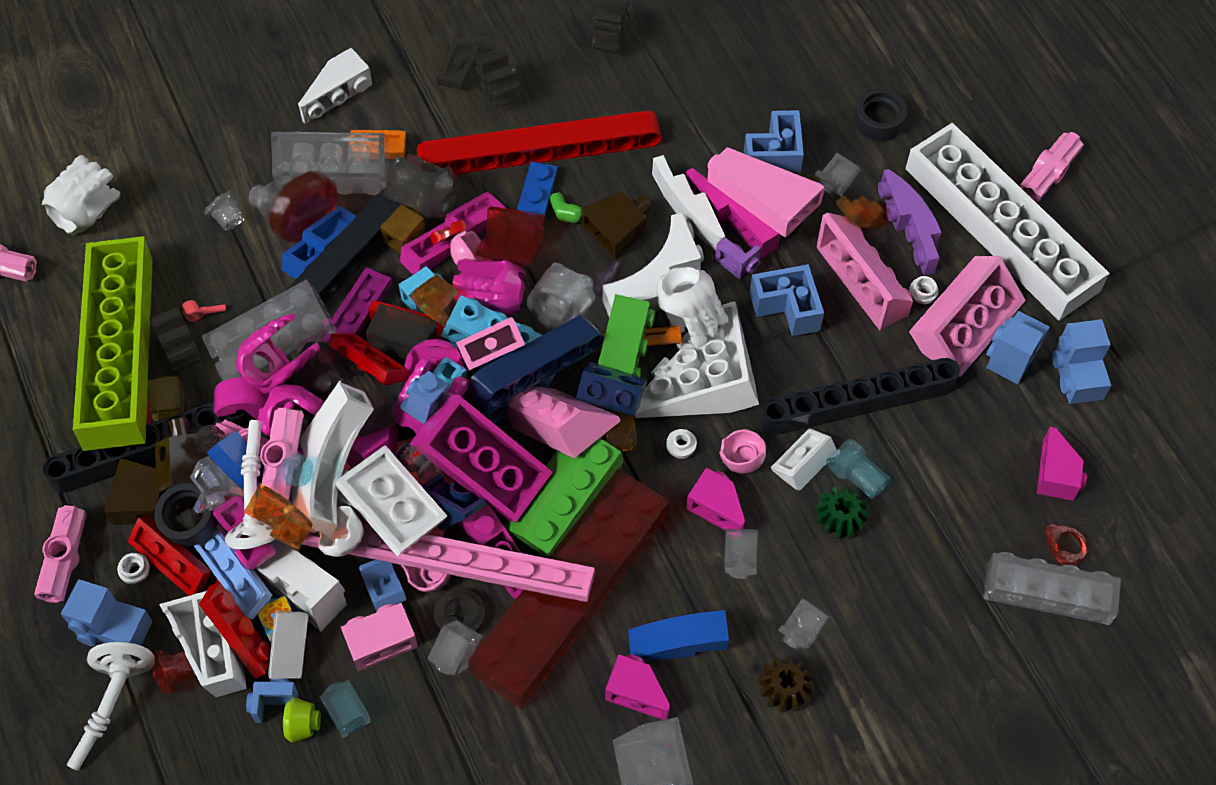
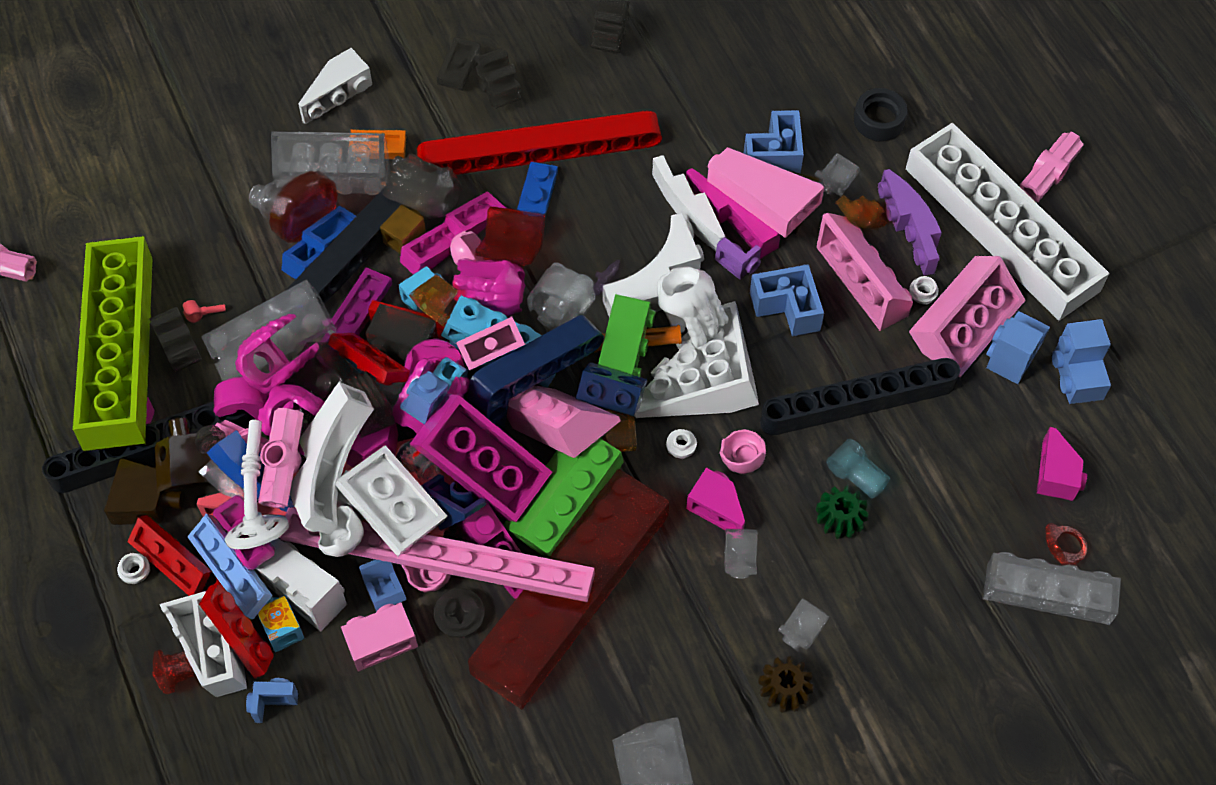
(57, 571): bright pink piece -> none
(79, 196): white piece -> none
(102, 619): medium blue brick -> none
(119, 670): white dish -> none
(165, 507): black tyre -> none
(166, 397): clear yellow brick -> none
(211, 483): clear bracket -> none
(225, 210): clear piece -> none
(276, 511): clear orange slope -> none
(288, 644): white slope -> none
(297, 470): clear light blue plate -> none
(300, 720): lime cone -> none
(345, 708): clear light blue brick -> none
(448, 233): red tile -> none
(454, 648): clear brick -> none
(564, 211): bright green arm -> none
(616, 221): dark brown torso -> none
(636, 687): dark pink slope -> none
(680, 636): blue slope -> none
(804, 458): white slope -> none

